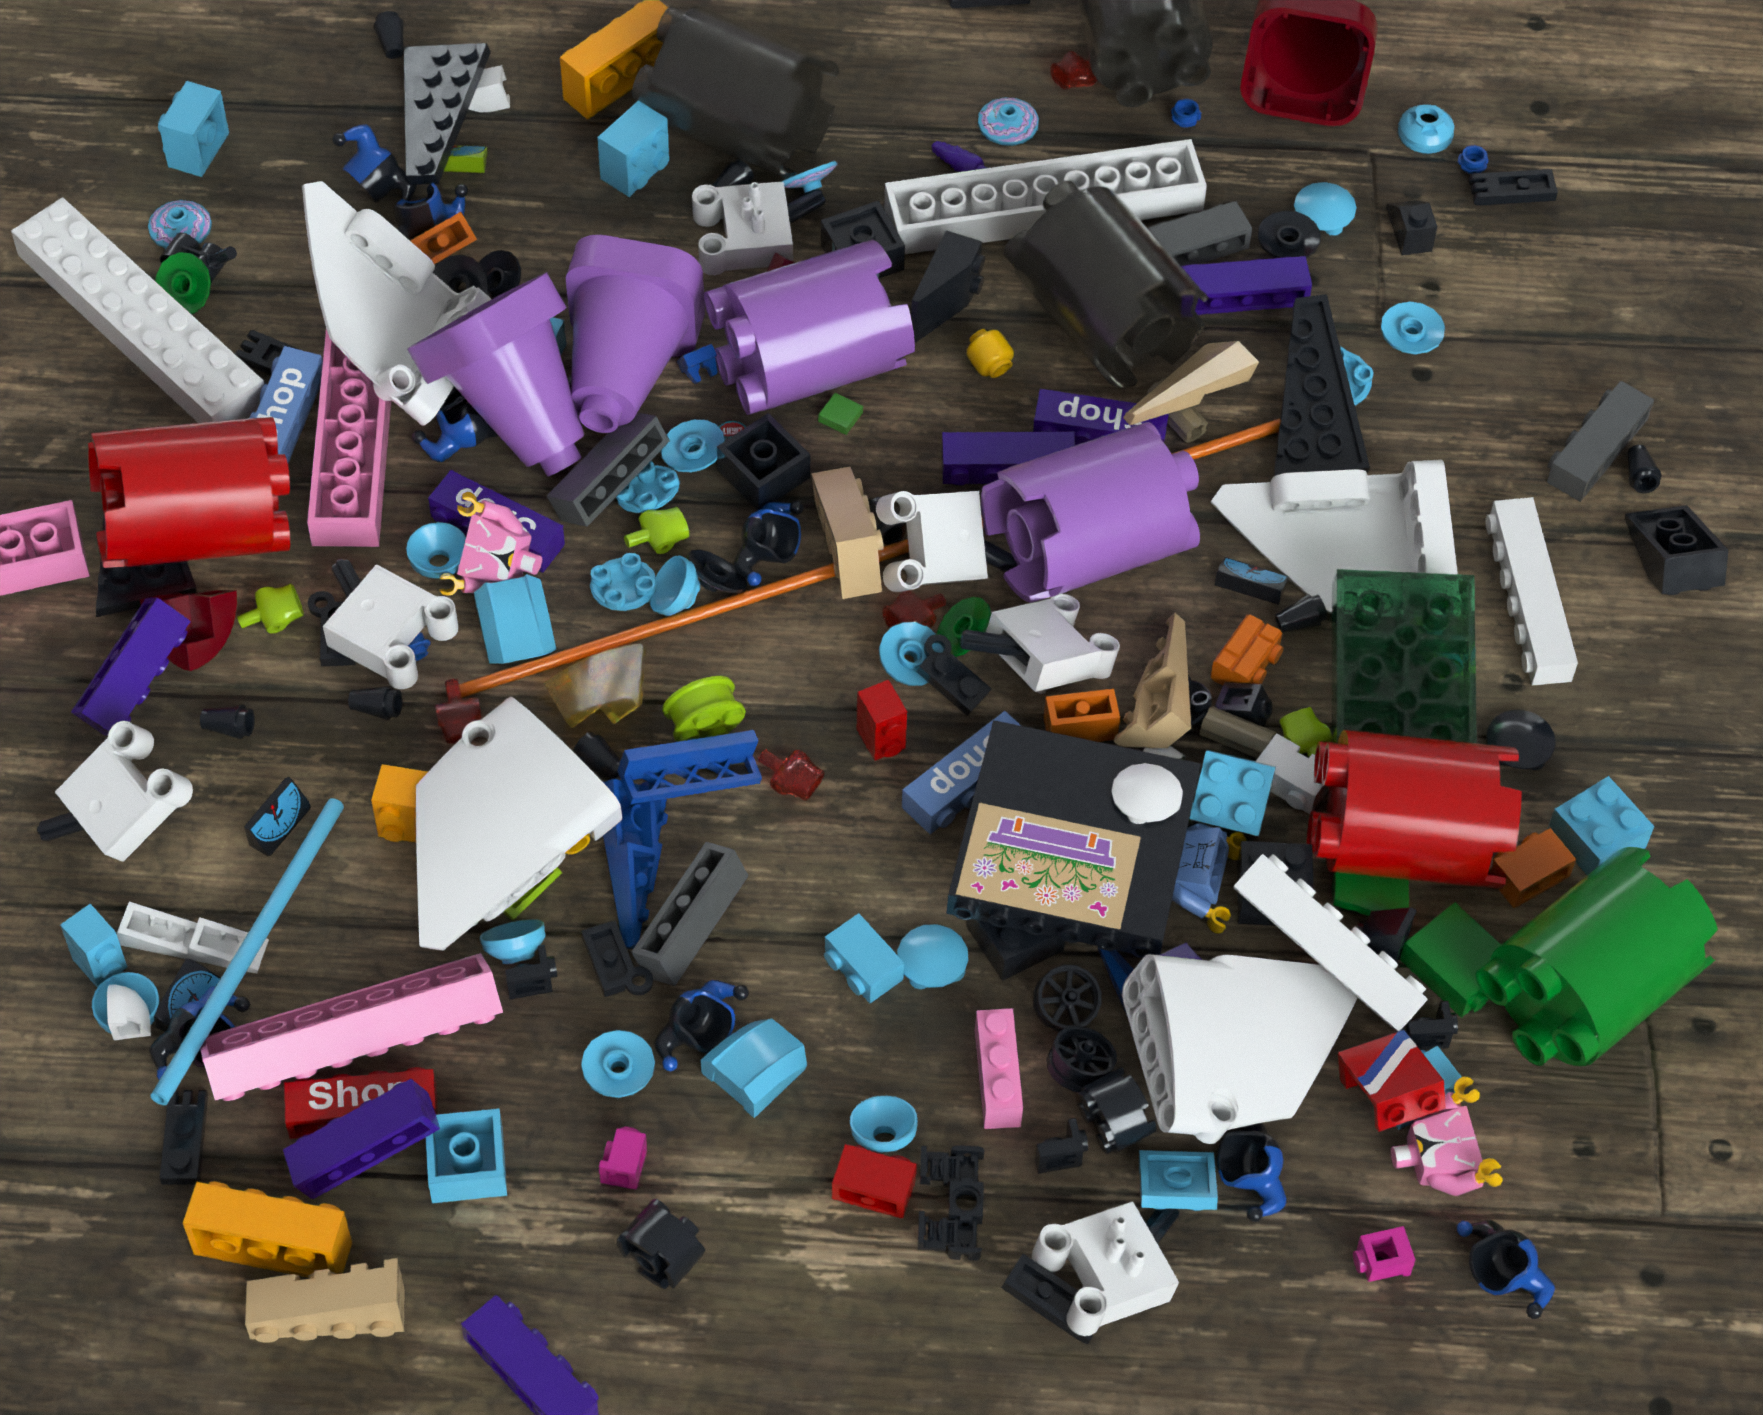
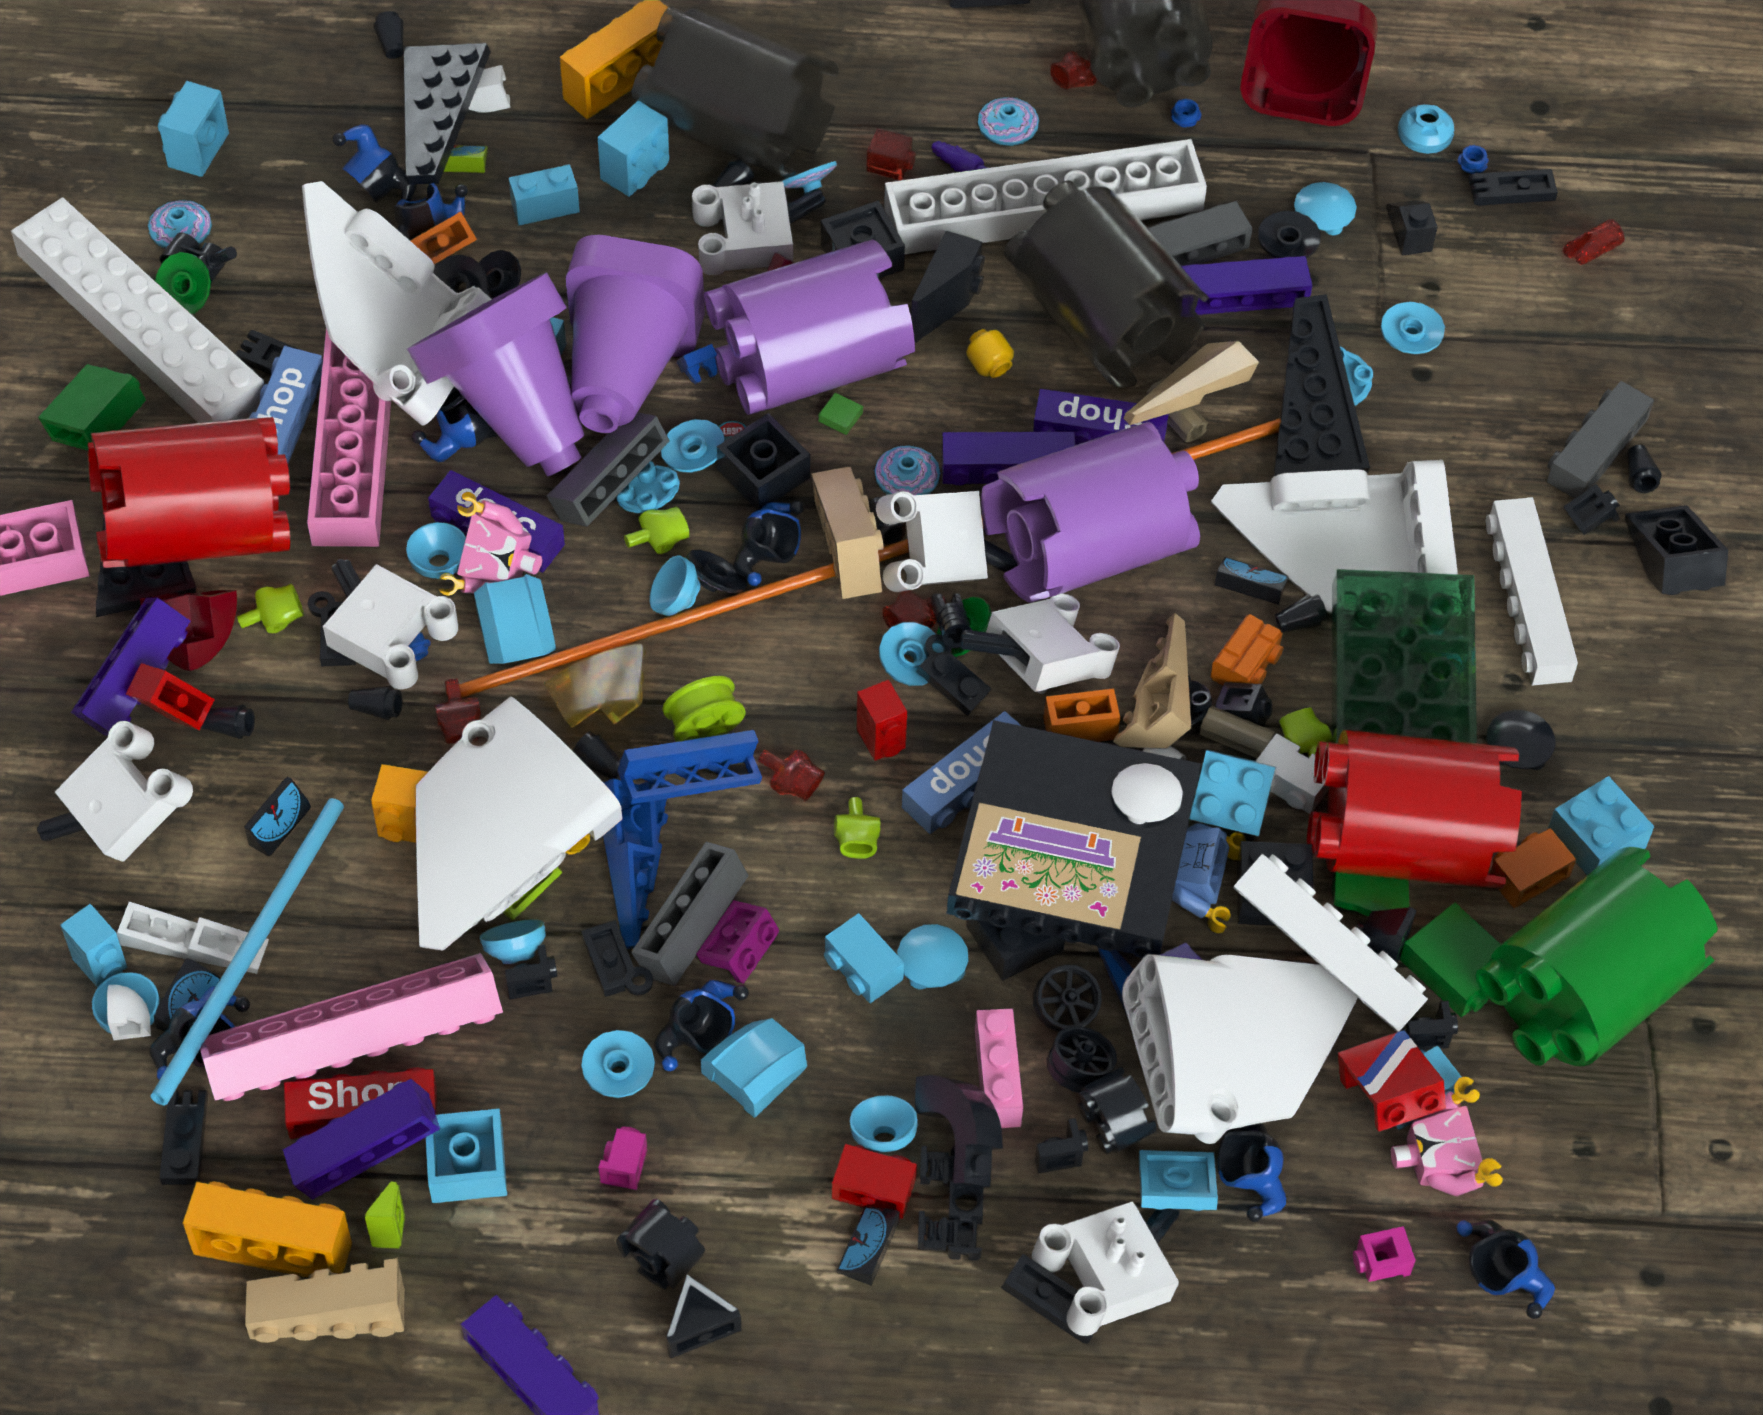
(92, 404): none -> green brick
(170, 696): none -> red brick
(386, 1219): none -> lime slope
(544, 194): none -> medium azure brick
(623, 583): medium azure dish -> none
(700, 1319): none -> black slope
(739, 940): none -> magenta bracket
(857, 832): none -> lime piece
(869, 1244): none -> slope
(890, 154): none -> clear red brick
(918, 479): none -> dish
(950, 618): none -> black hinge
(973, 1122): none -> black arch
(1592, 509): none -> black bracket
(1595, 242): none -> clear red hinge

